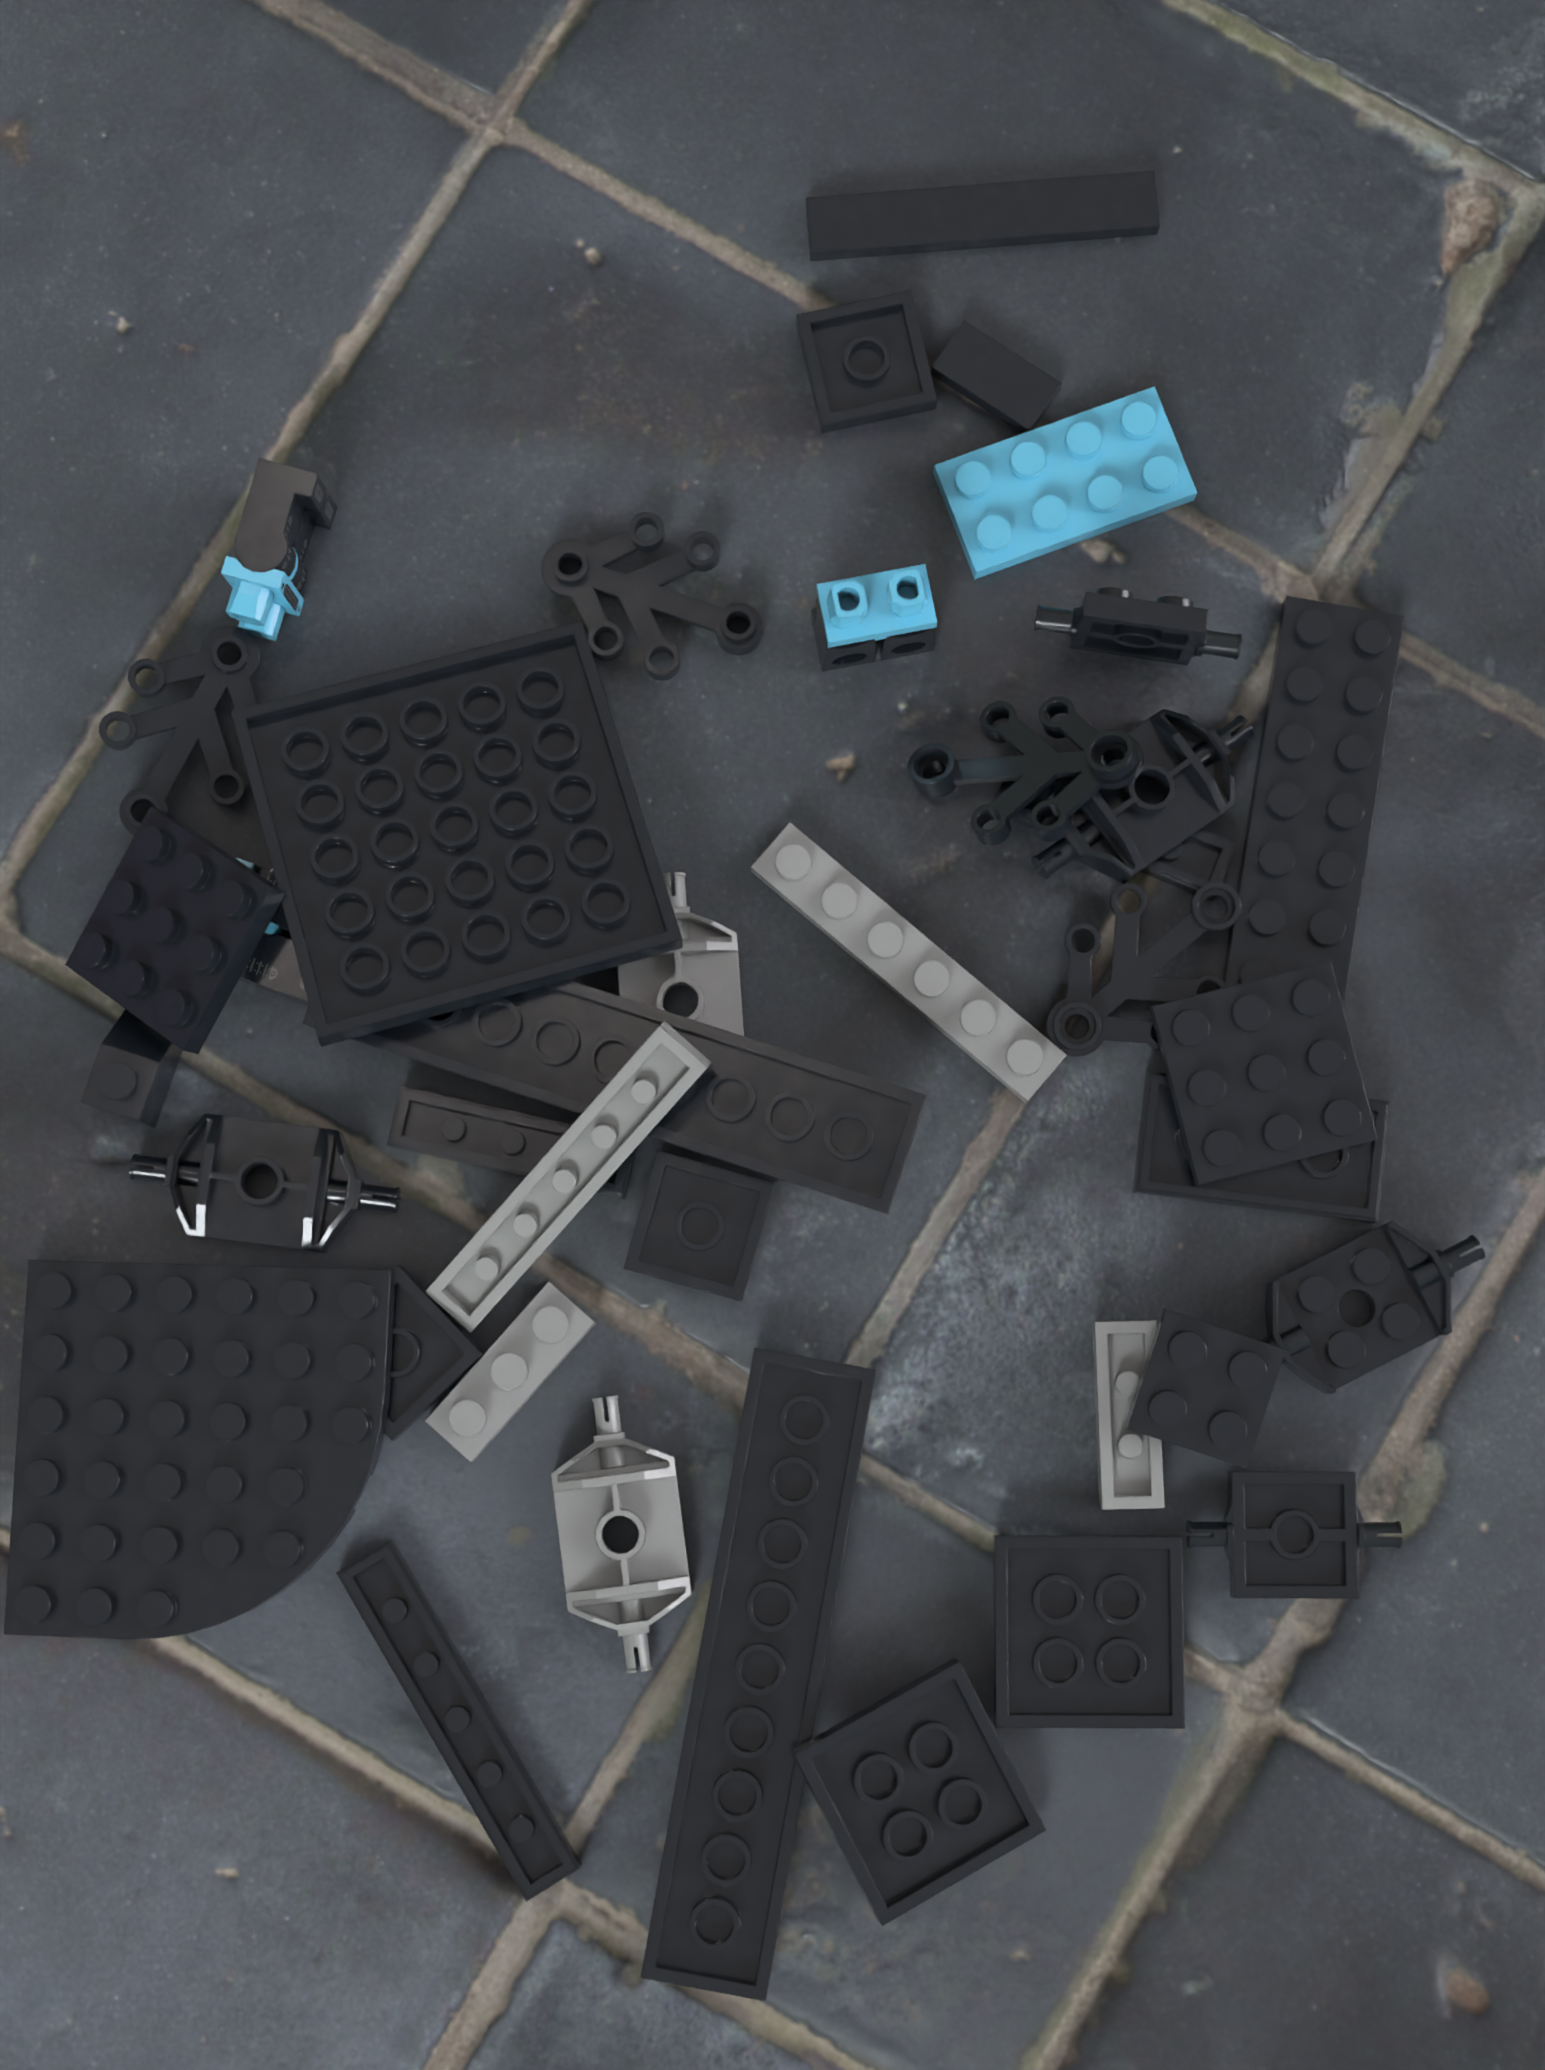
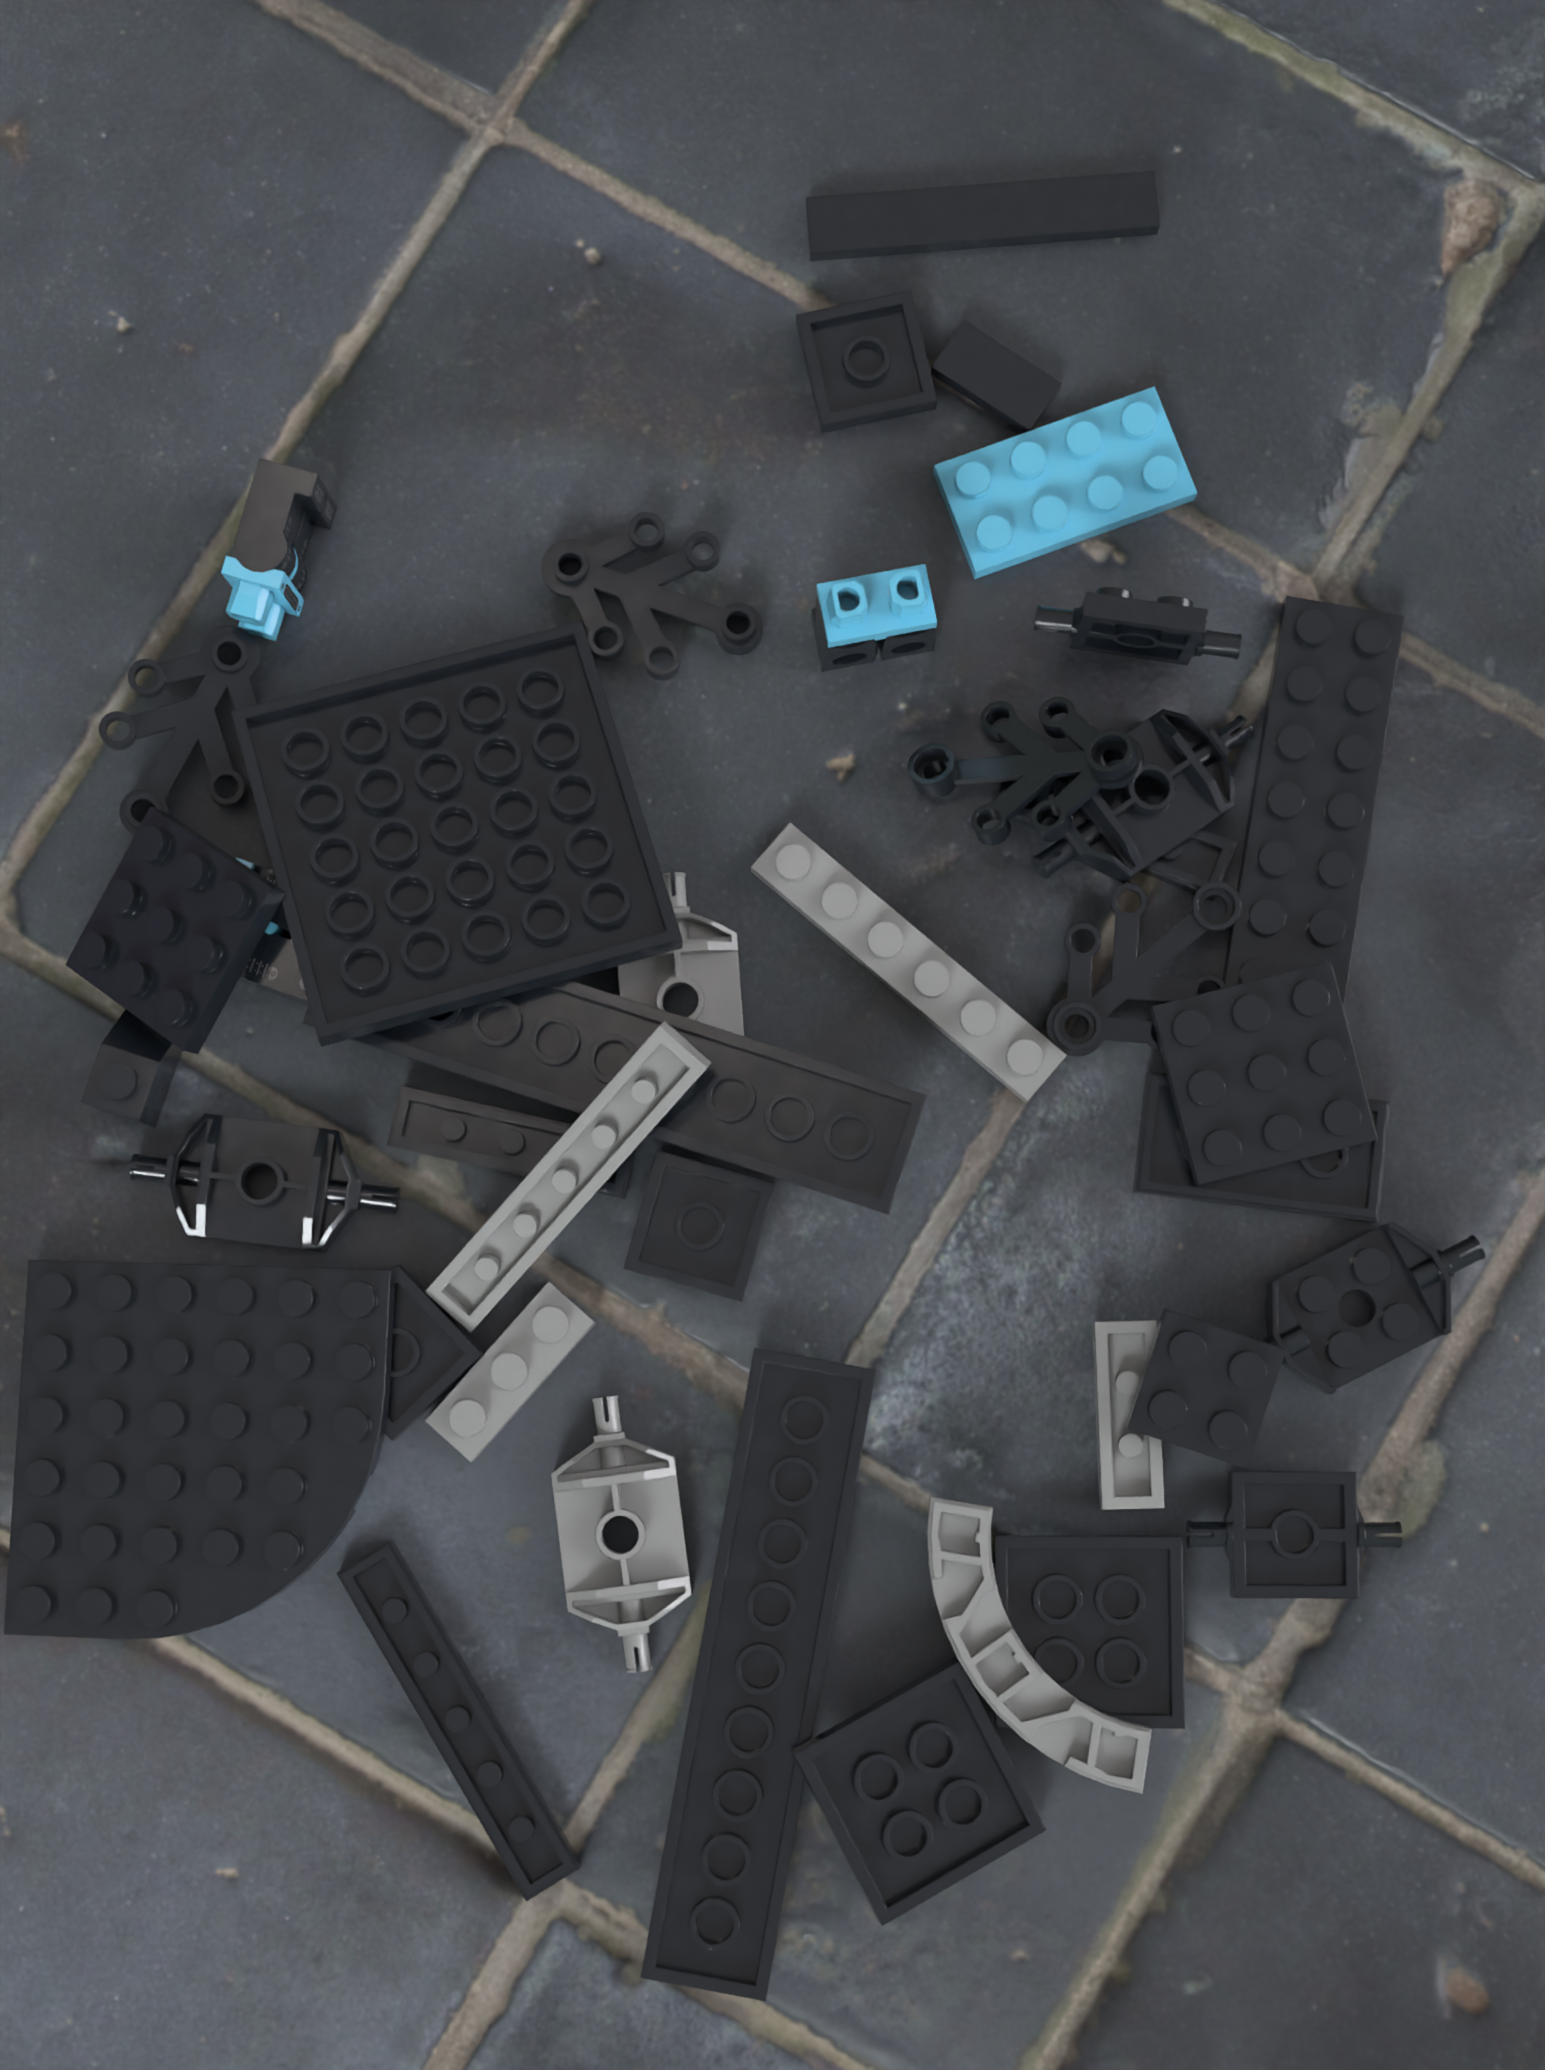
(1002, 1667): none -> light grey tile

